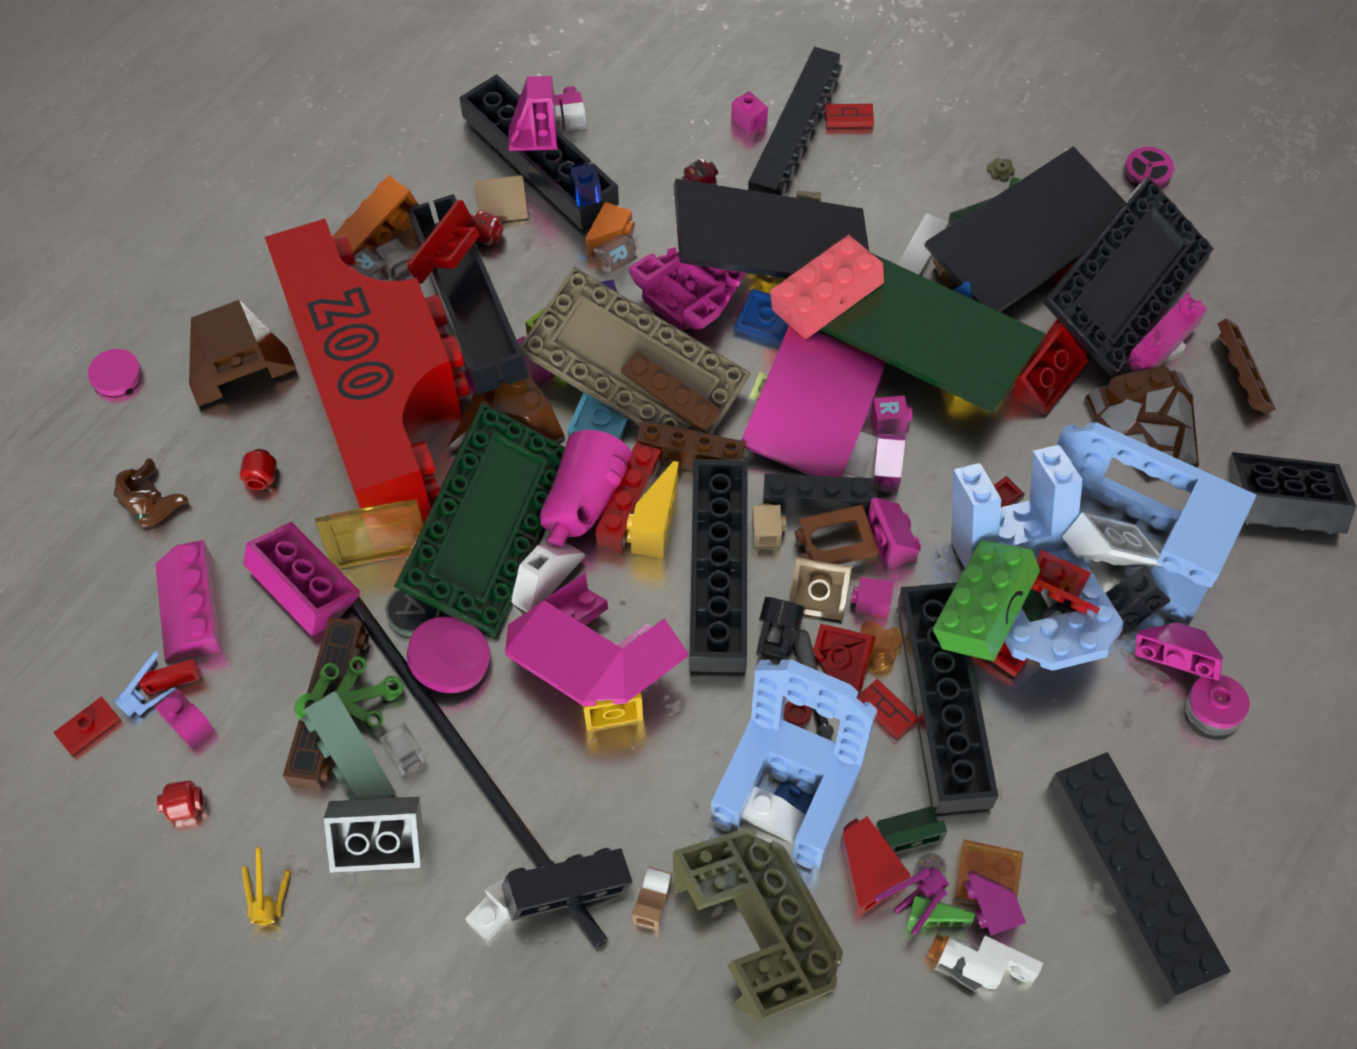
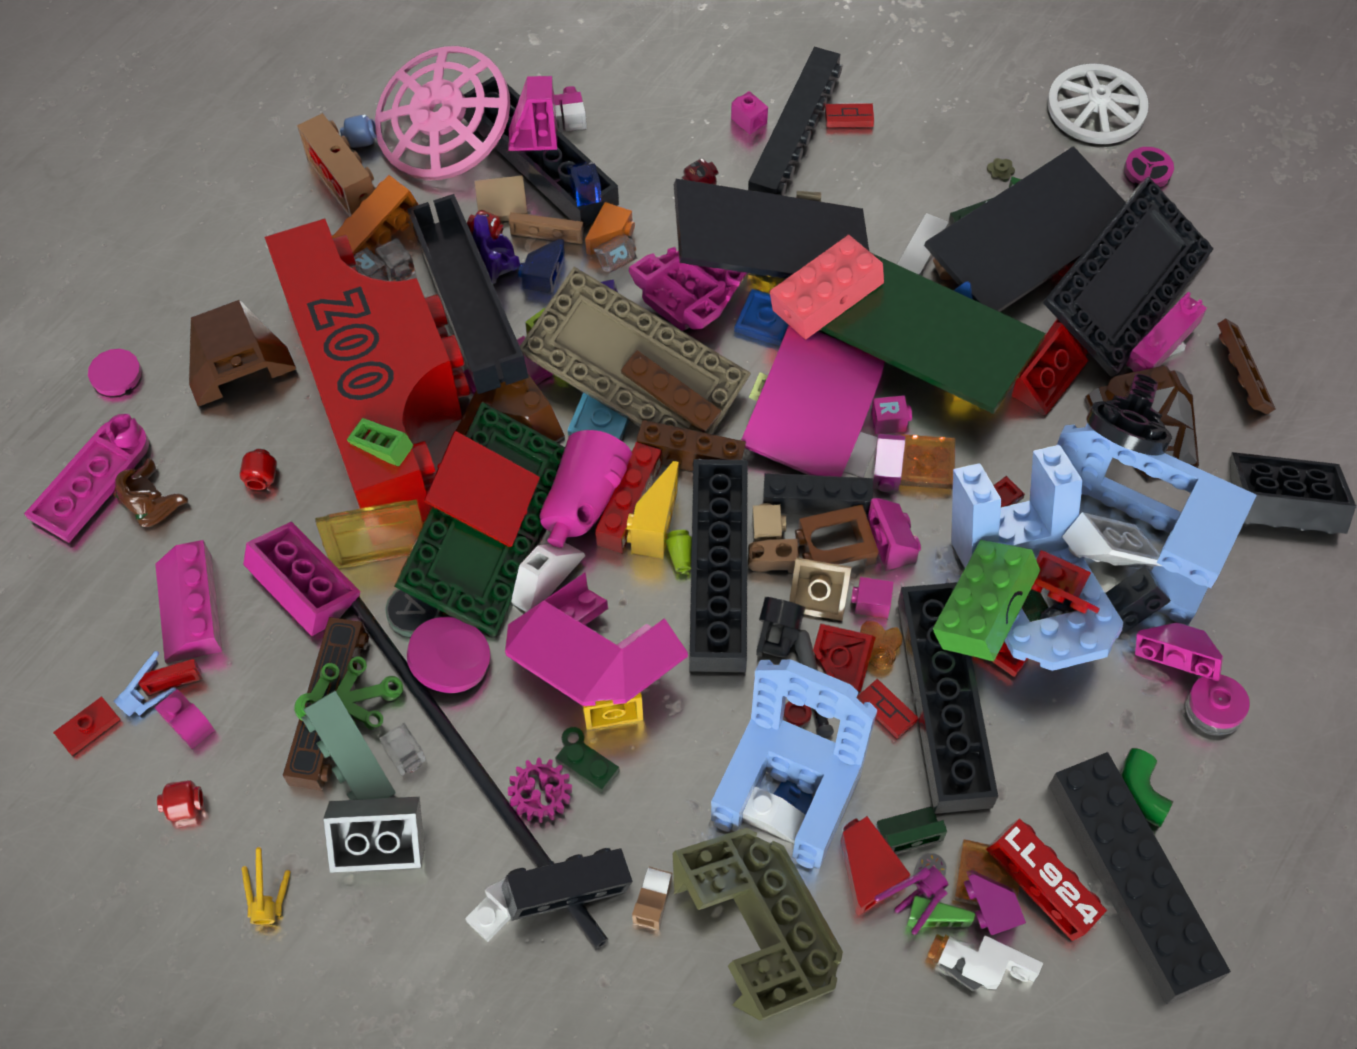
(89, 477): none -> dark pink plate
(335, 162): none -> medium nougat brick
(359, 131): none -> medium blue head
(394, 451): none -> bright green slope
(445, 244): red bracket -> none
(447, 117): none -> bright pink dish
(482, 489): none -> red piece
(496, 253): none -> dark purple hair
(525, 784): none -> dark pink gear
(542, 267): none -> clear blue slope
(546, 228): none -> medium nougat tile
(585, 761): none -> dark green hinge
(680, 549): none -> lime cone
(773, 555): none -> medium nougat leg
(928, 462): none -> clear orange plate
(1046, 879): none -> red brick
(1098, 100): none -> white wheel
(1131, 419): none -> black beam
(1137, 774): none -> green cylinder

